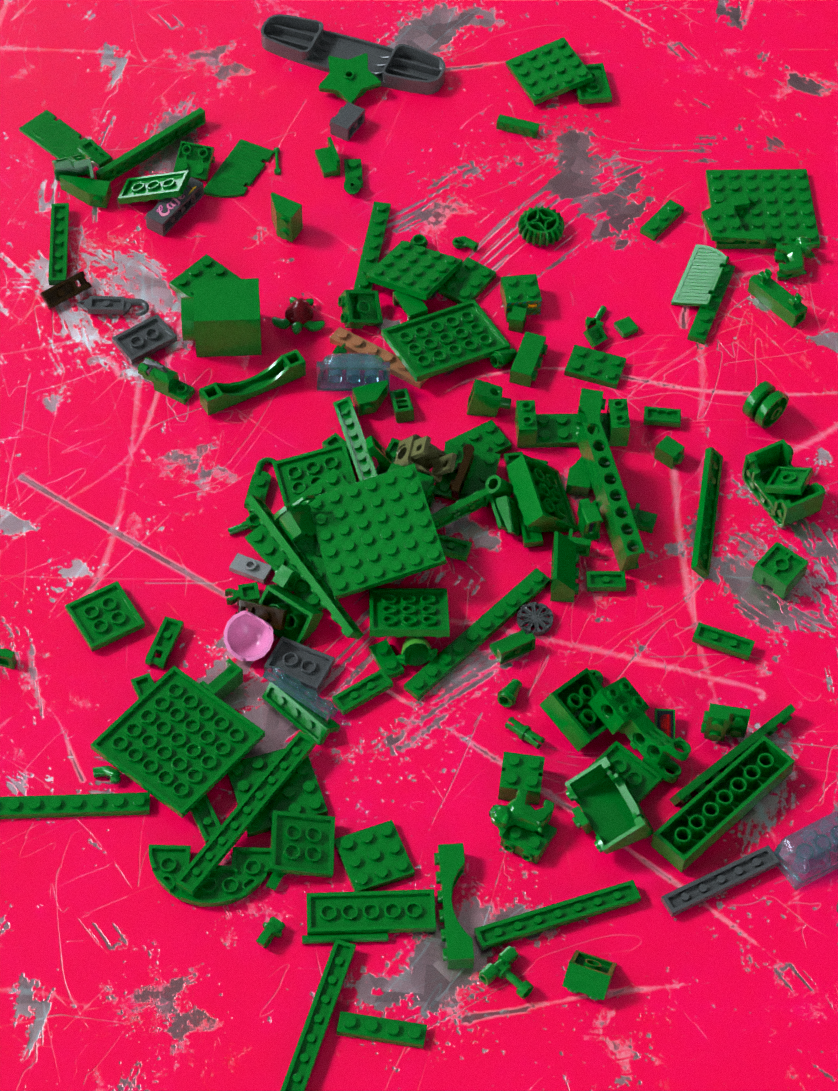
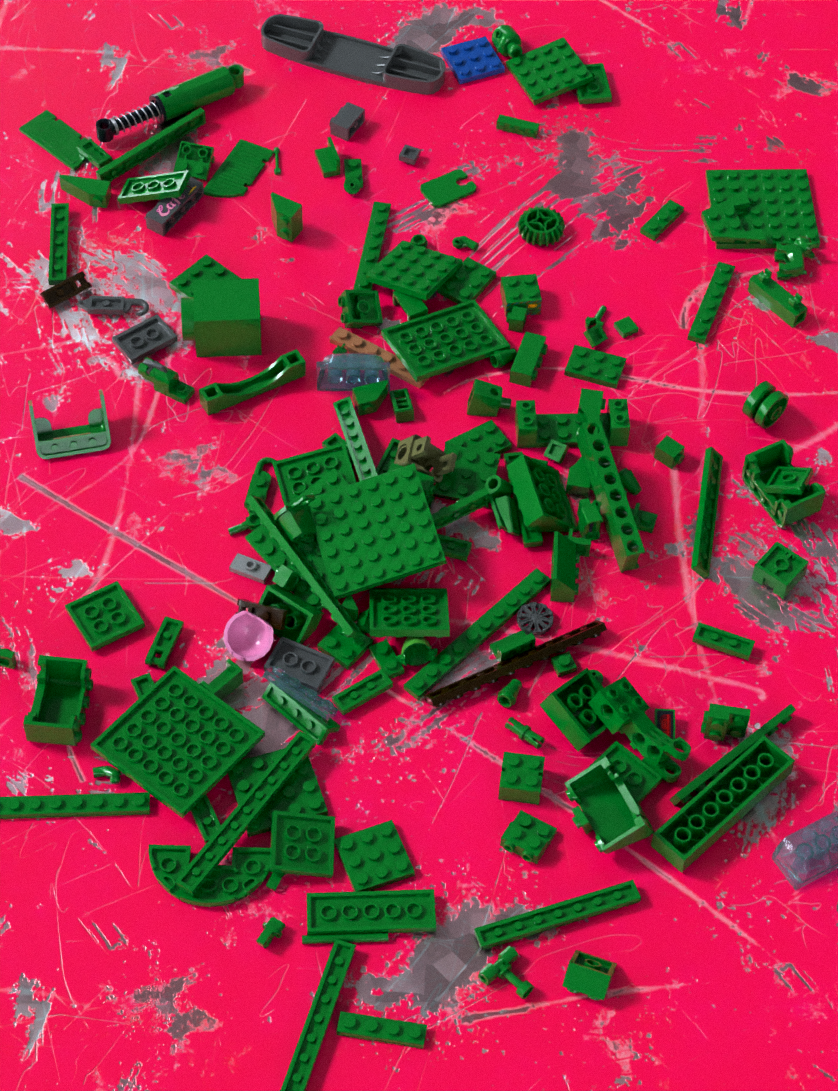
(59, 701): none -> green windscreen
(72, 440): none -> green windscreen
(73, 166): green panel -> none
(176, 100): none -> green piece
(245, 591): green plate -> none
(299, 315): animal -> none
(344, 649): none -> green plate
(349, 78): green plate -> none
(351, 607): none -> green slope
(364, 621): none -> green slope
(375, 449): green plate -> none
(409, 154): none -> dark grey plate
(446, 190): none -> green piece
(458, 943): green arch -> none
(462, 471): dark brown plate -> none
(472, 60): none -> blue plate
(507, 41): none -> green piece
(518, 661): none -> dark brown plate
(521, 814): green animal -> none
(556, 451): none -> green plate
(563, 664): none -> green plate
(605, 581): green plate -> none
(629, 481): none -> green cone
(662, 416): green plate -> none
(700, 277): piece -> none
(720, 881): dark grey plate -> none

